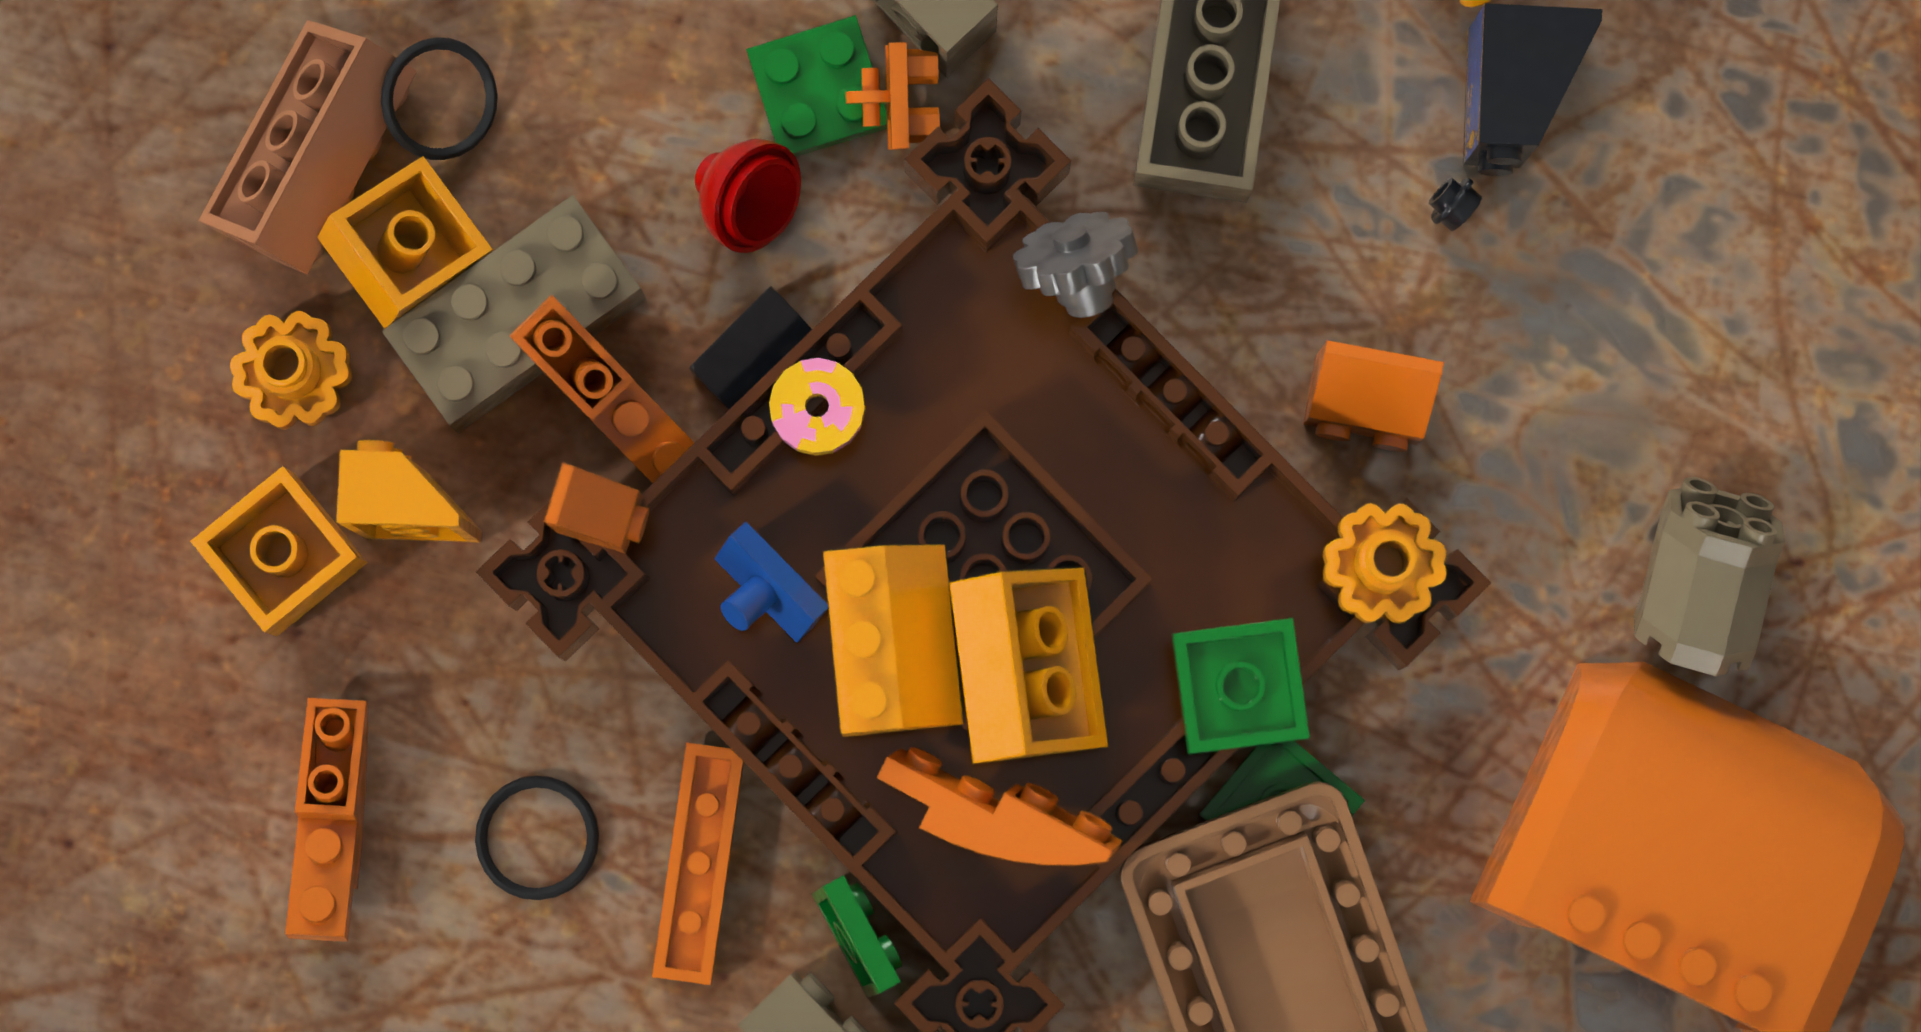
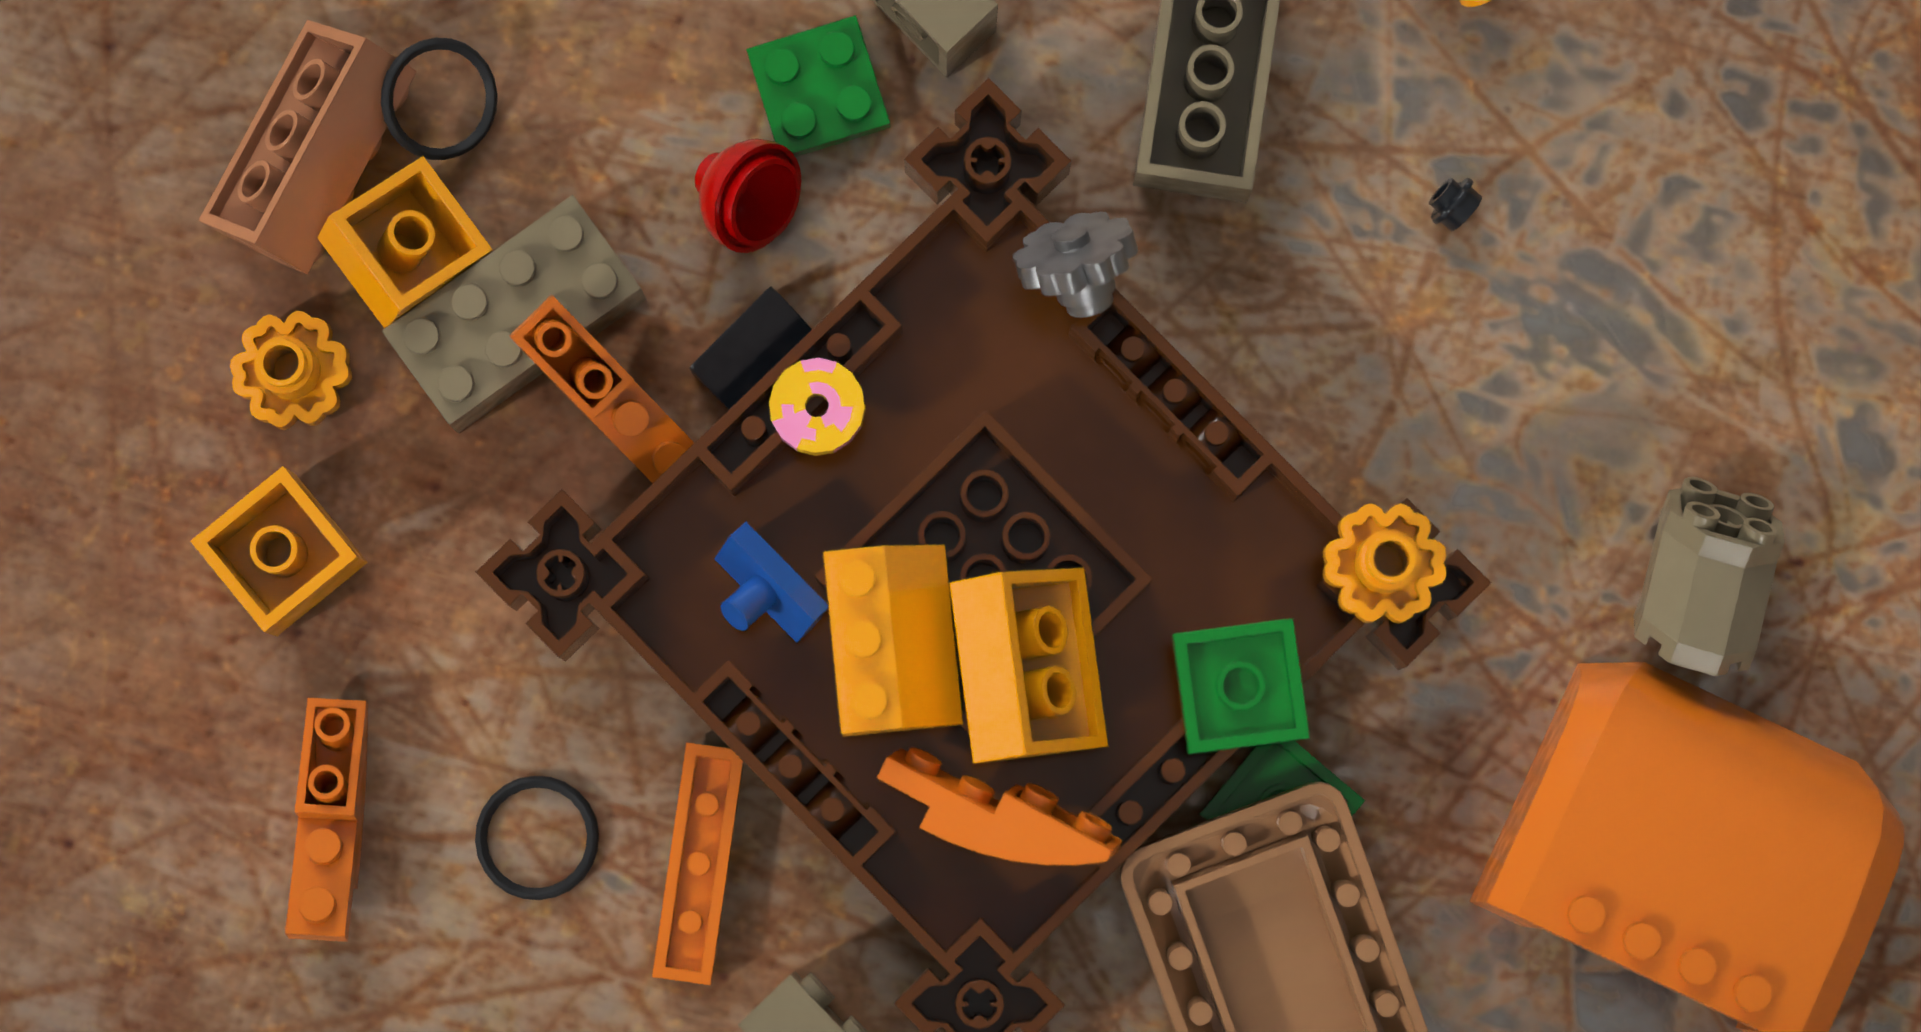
(396, 499): light orange slope -> none
(596, 509): orange slope -> none
(869, 957): green plate -> none
(902, 69): orange hips -> none
(1371, 395): orange slope -> none
(1517, 78): black slope -> none

